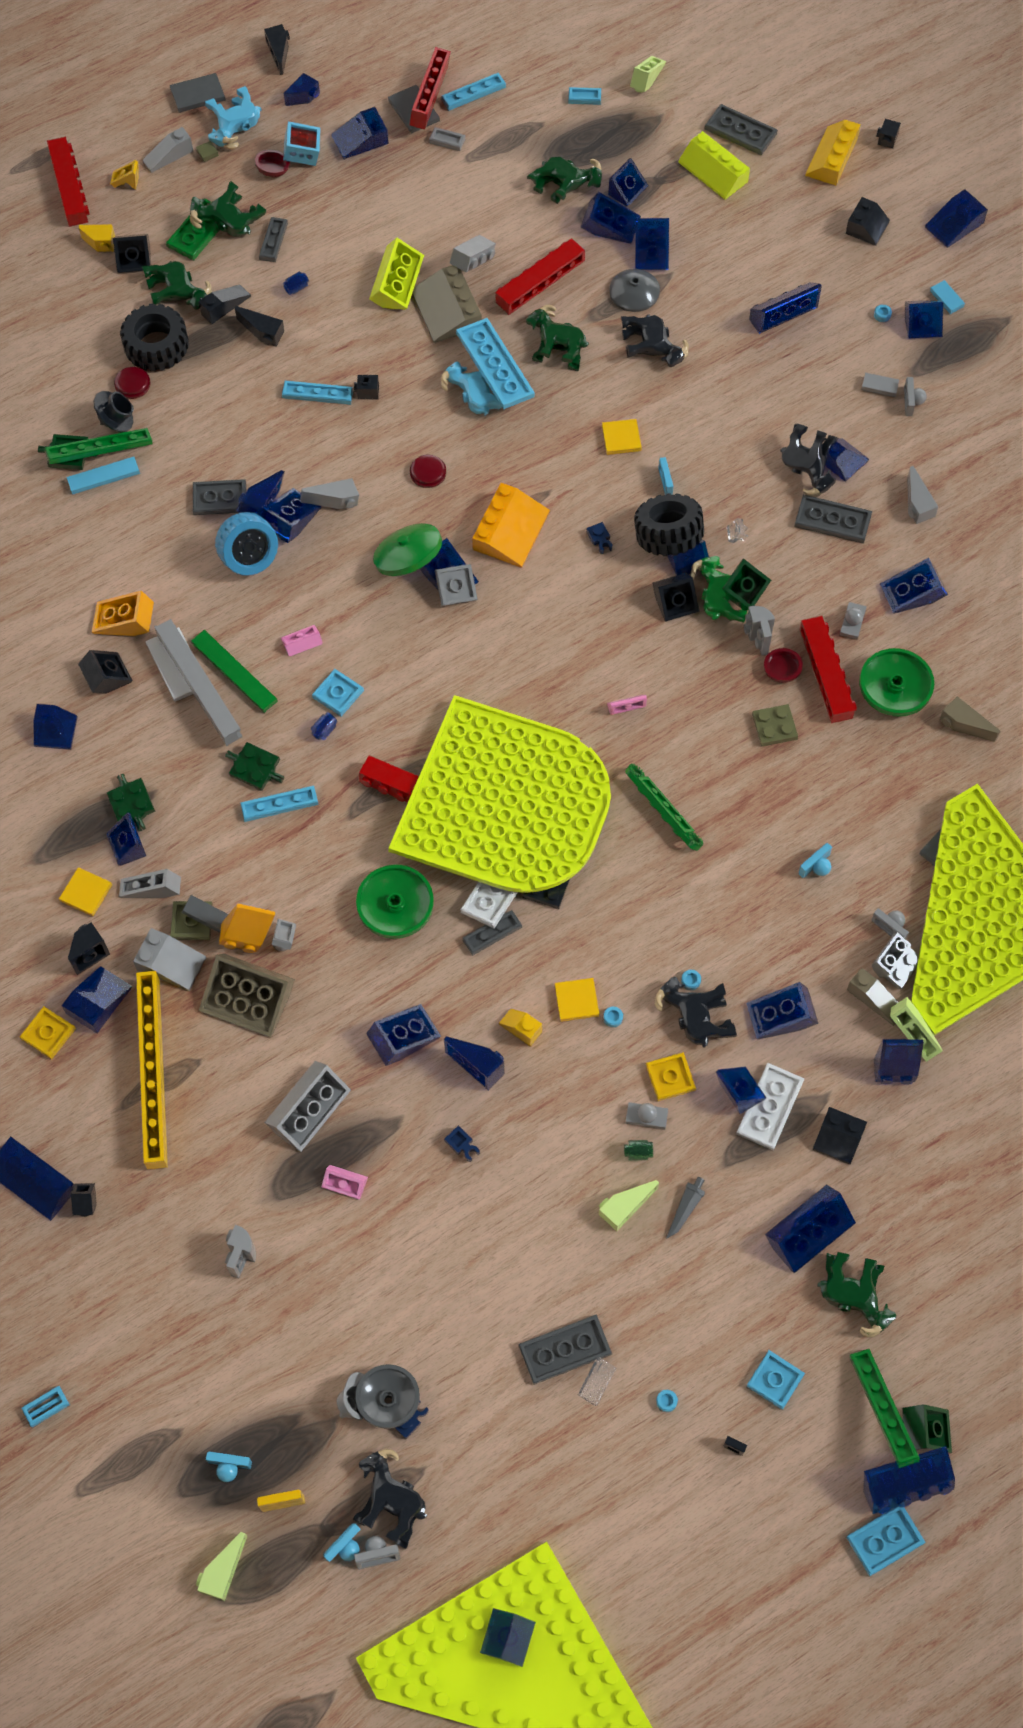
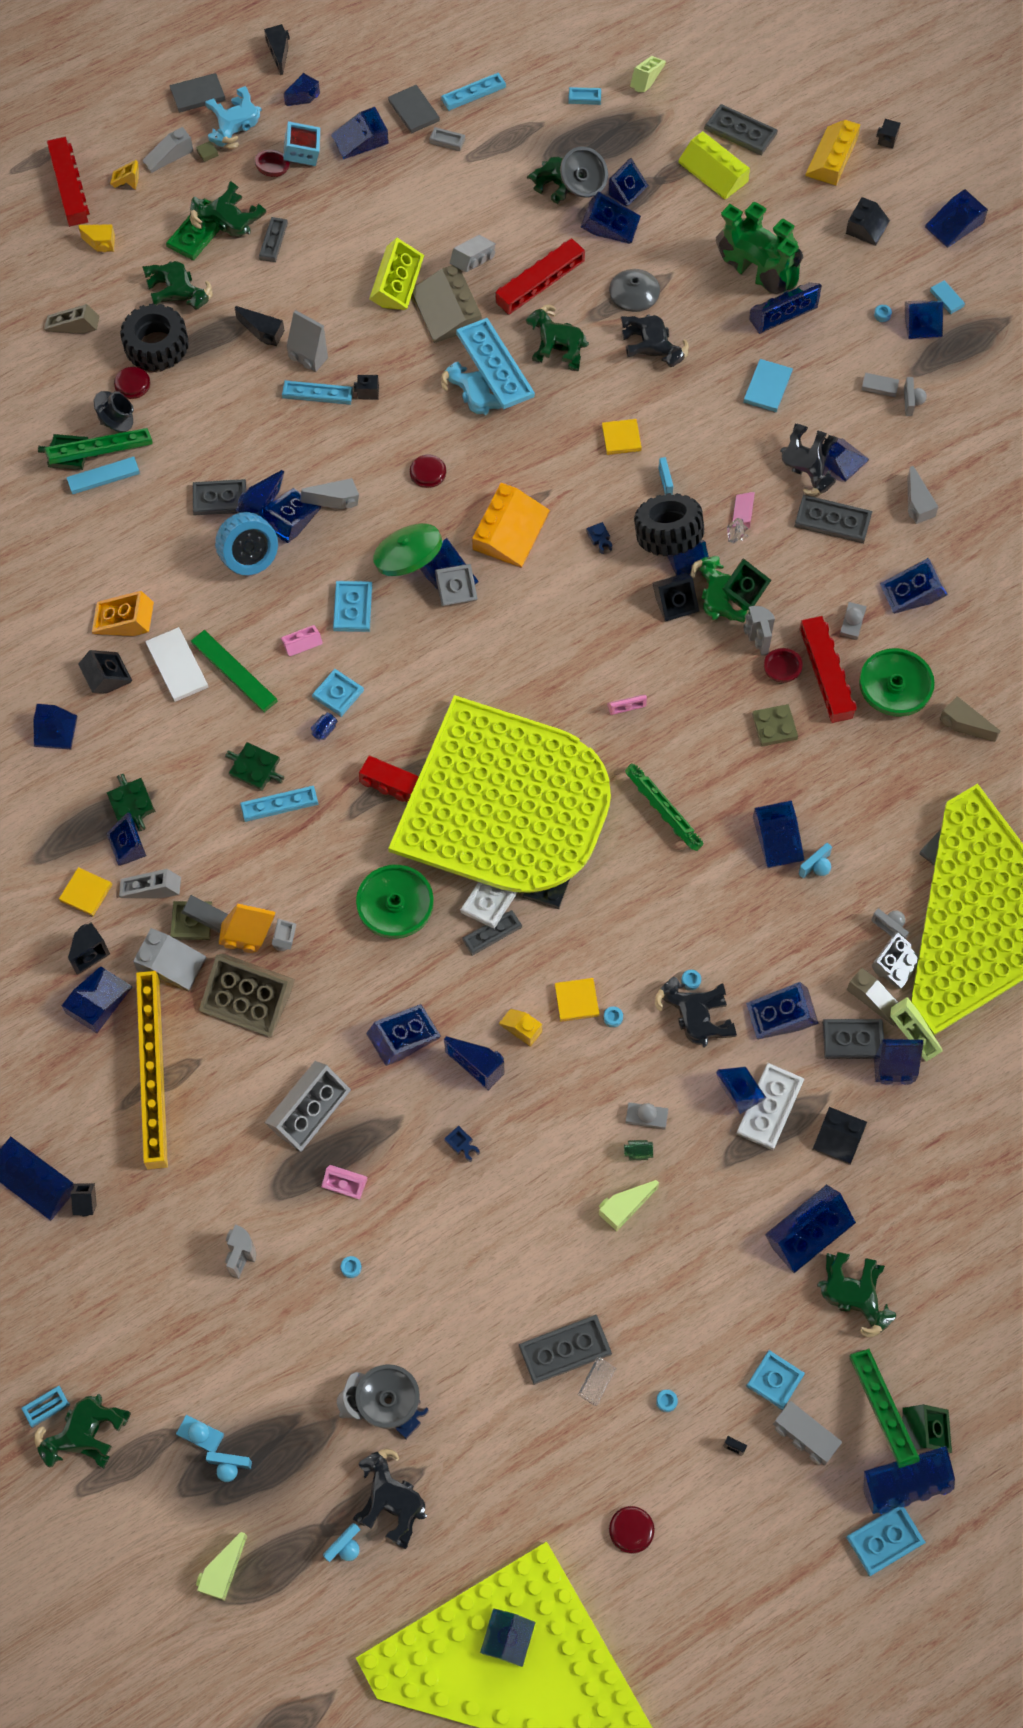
(47, 1032): yellow tile -> none
(74, 320): none -> dark tan slope
(80, 1432): none -> dark green animal
(132, 252): black slope -> none
(198, 682): light grey tile -> none
(200, 1434): none -> medium azure tile
(221, 302): black slope -> none
(281, 1500): yellow tile -> none
(295, 283): clear blue brick -> none
(307, 342): none -> light grey slope
(350, 1267): none -> medium azure tile
(352, 606): none -> medium azure tile
(376, 1553): light grey tile -> none
(430, 88): red brick -> none
(591, 167): none -> dark grey dish
(631, 1529): none -> dark red piece
(652, 244): clear blue slope -> none
(670, 1076): yellow tile -> none
(689, 1201): dark grey bar -> none
(744, 507): none -> bright pink slope
(747, 242): none -> green animal
(768, 385): none -> medium azure tile
(778, 834): none -> clear blue slope
(806, 1433): none -> light grey brick
(852, 1038): none -> dark grey tile

